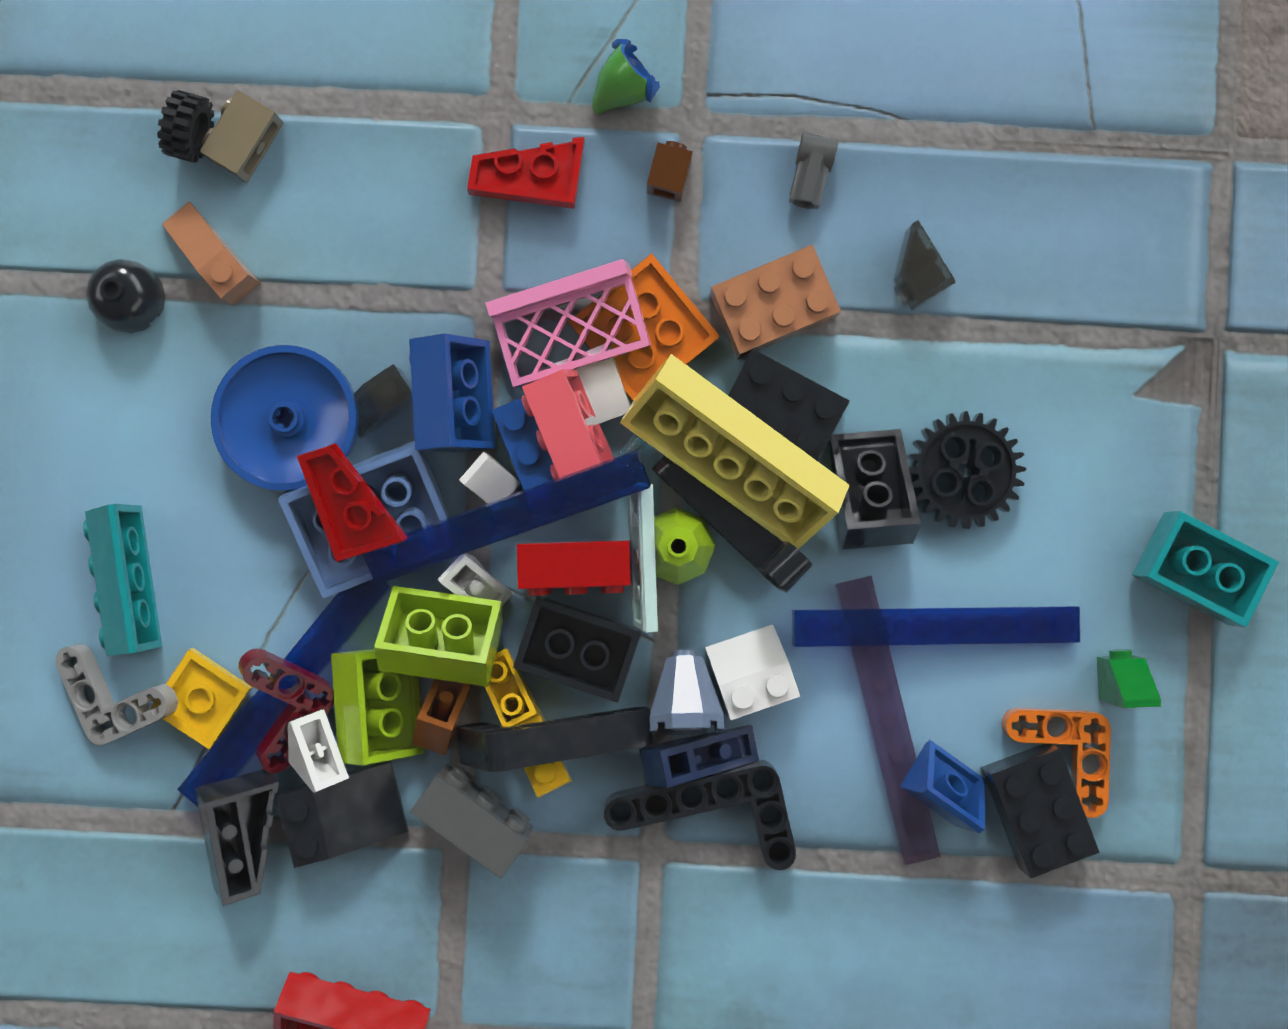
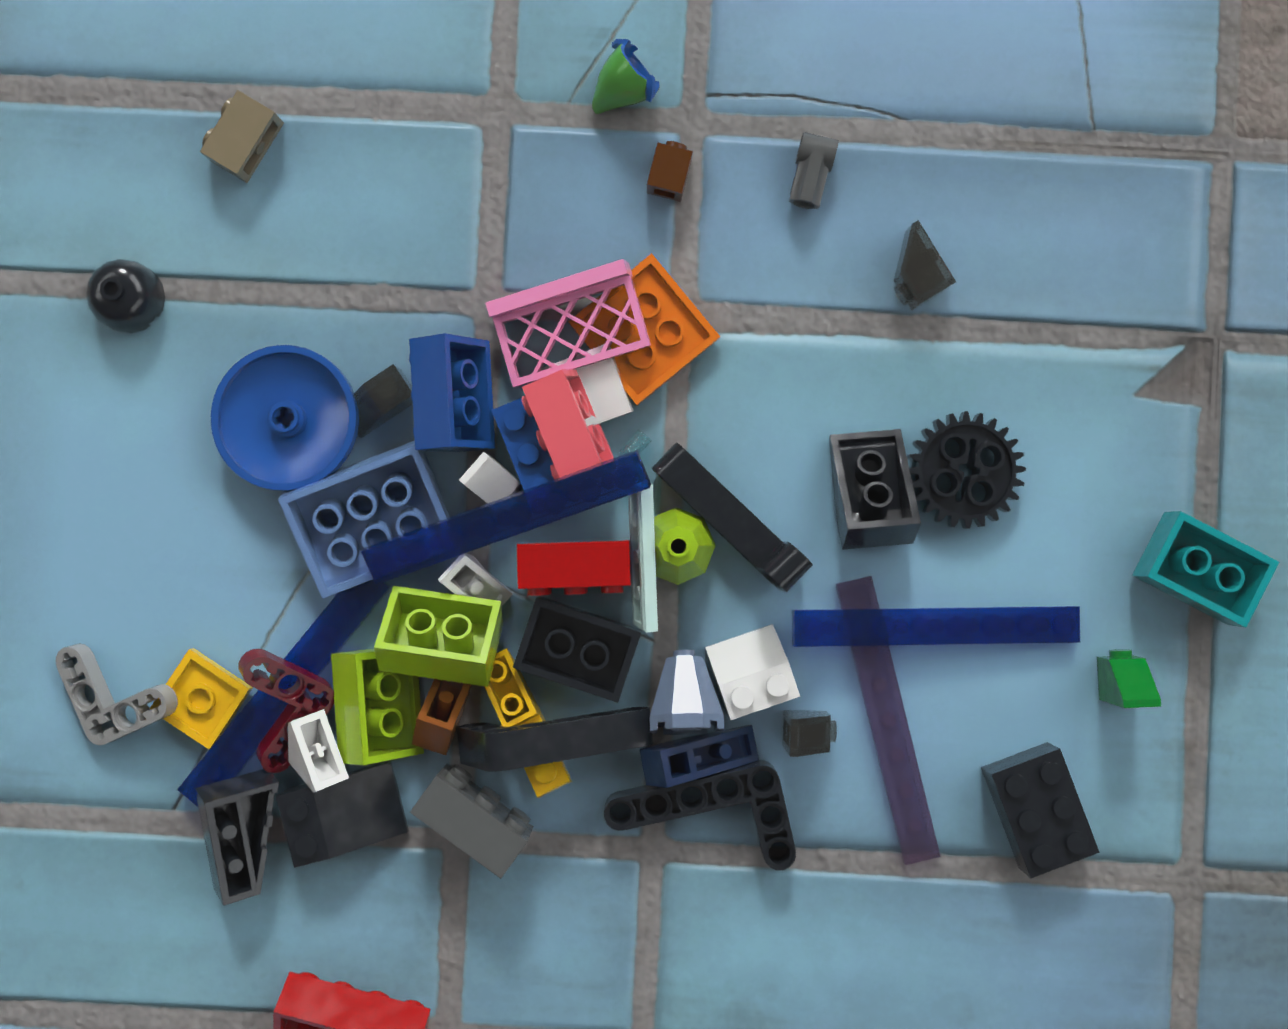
(122, 579): teal slope -> none
(185, 125): black tyre -> none
(210, 254): nougat slope -> none
(346, 505): red wing -> none
(532, 175): red wing -> none
(735, 453): light yellow brick -> none
(774, 301): nougat brick -> none
(789, 402): black brick -> none
(807, 732): none -> clear smoke slope
(947, 787): blue slope -> none
(1075, 736): orange beam -> none

